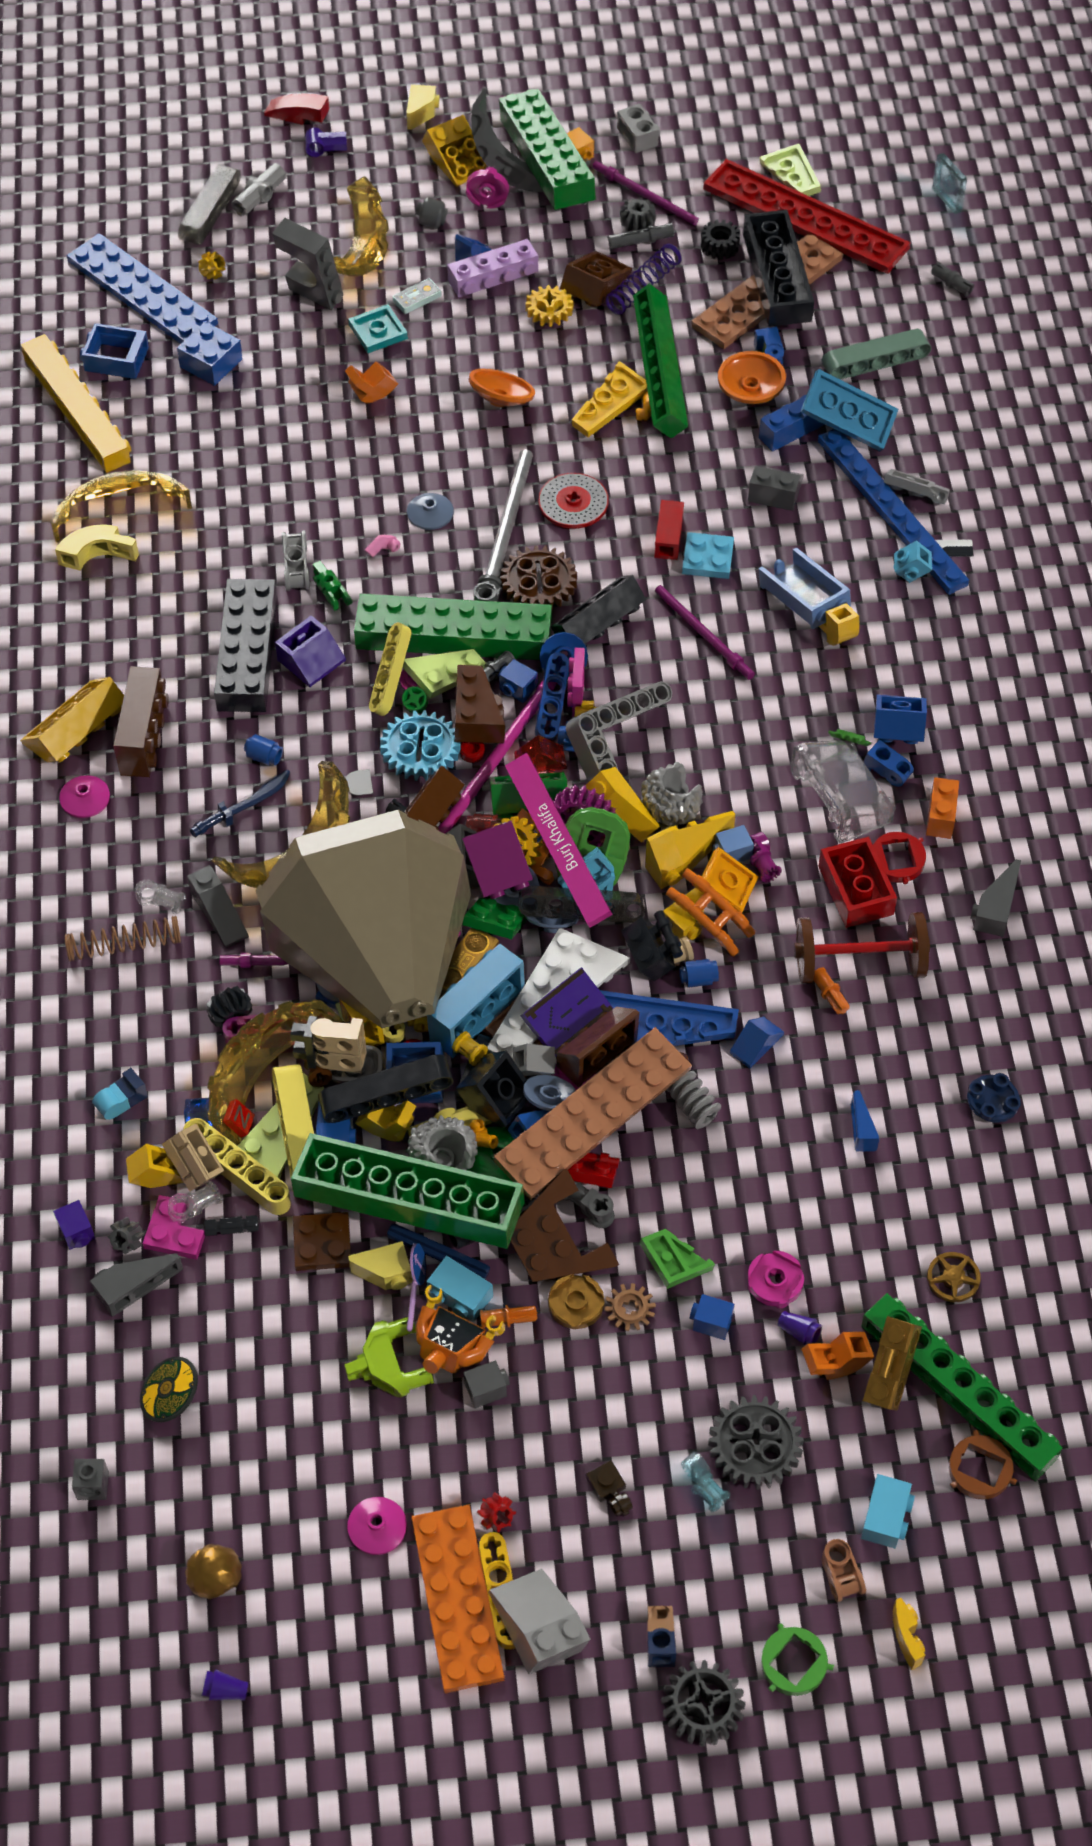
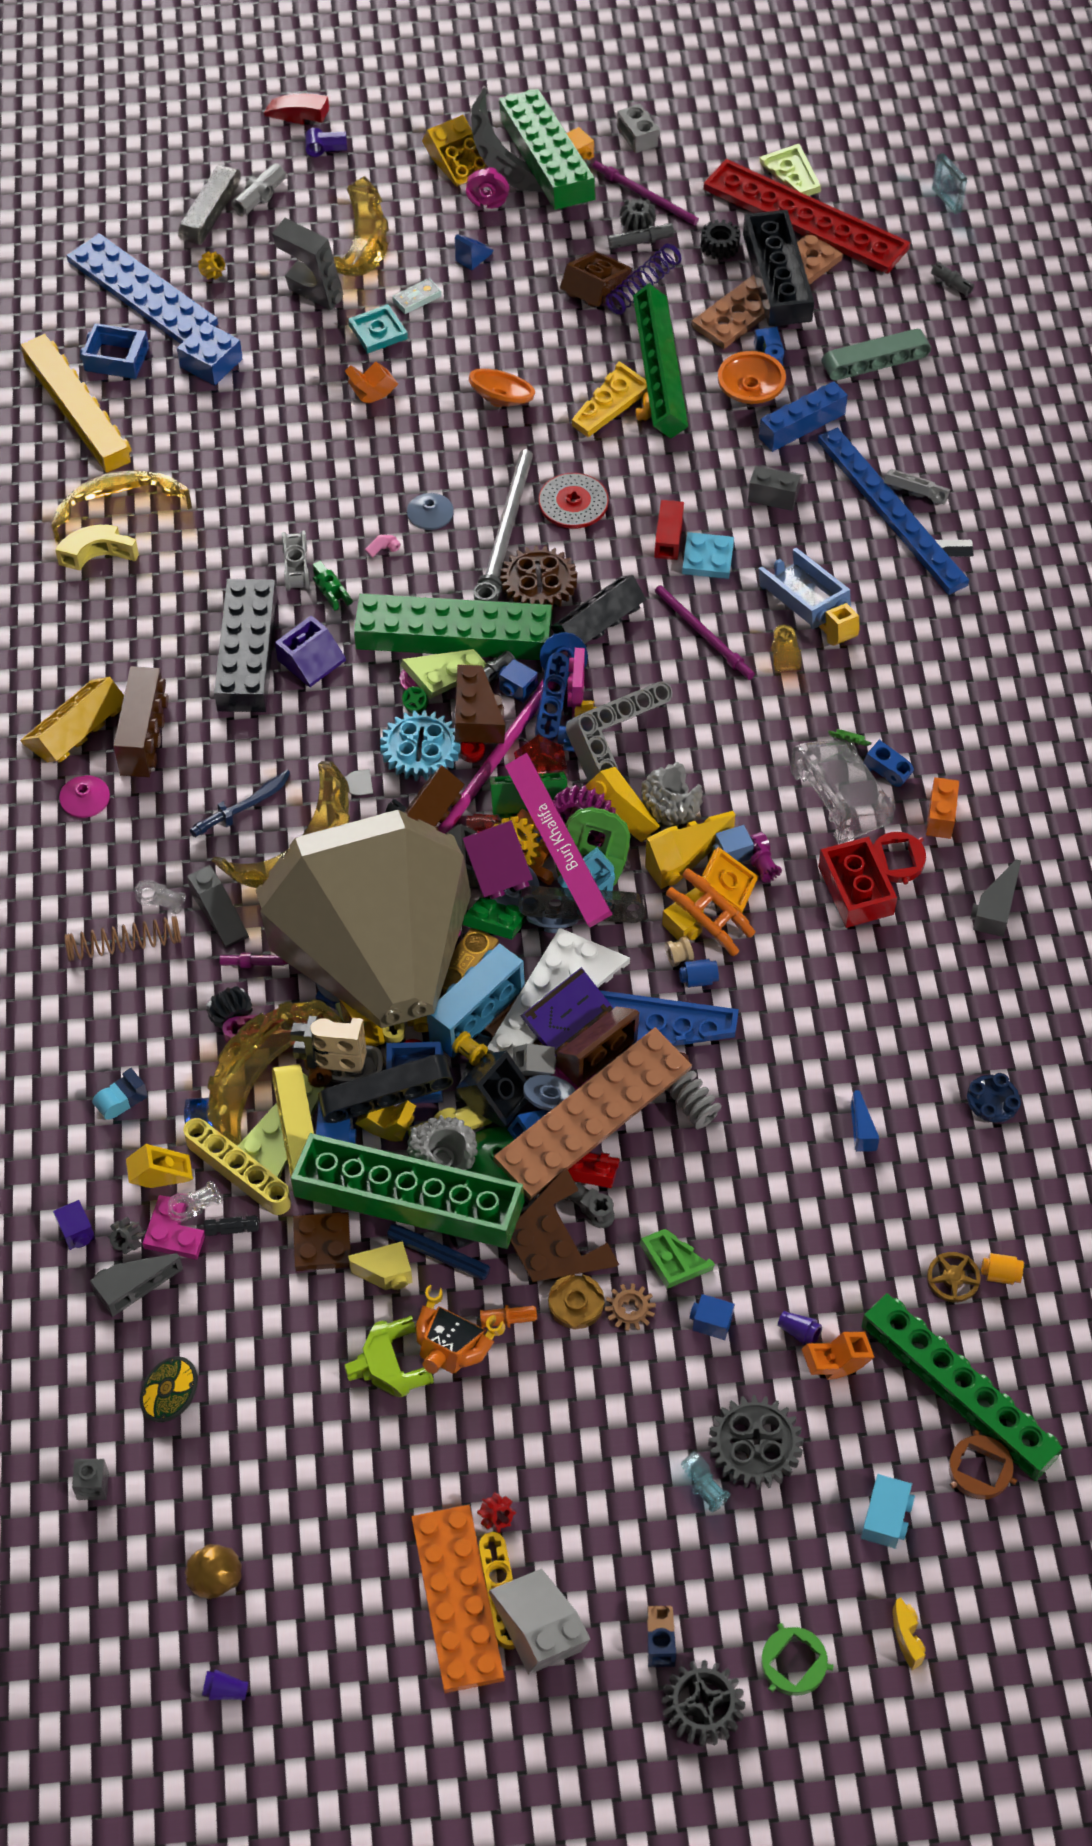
(192, 1157): tan brick -> none
(238, 1118): red tile -> none
(263, 750): blue brick -> none
(380, 1538): dark pink dish -> none
(390, 669): light yellow beam -> none
(418, 1272): piece -> none
(421, 105): light yellow slope -> none
(431, 213): dark grey head -> none
(461, 1289): medium azure brick -> none
(482, 1137): light orange arm -> none
(486, 1384): dark grey brick -> none
(492, 268): lavender brick -> none
(549, 305): yellow gear -> none
(608, 1483): dark brown plate -> none
(648, 947): black brick -> none
(755, 1040): blue slope -> none
(780, 1293): dark pink plate -> none
(785, 650): none -> clear yellow piece
(830, 991): orange axle -> none
(842, 1576): nougat piece -> none
(849, 410): dark azure plate -> none
(892, 1363): pearl gold piece -> none
(900, 719): blue brick -> none
(912, 561): medium azure brick -> none
(917, 946): reddish brown piece -> none
(1002, 1269): none -> light orange brick

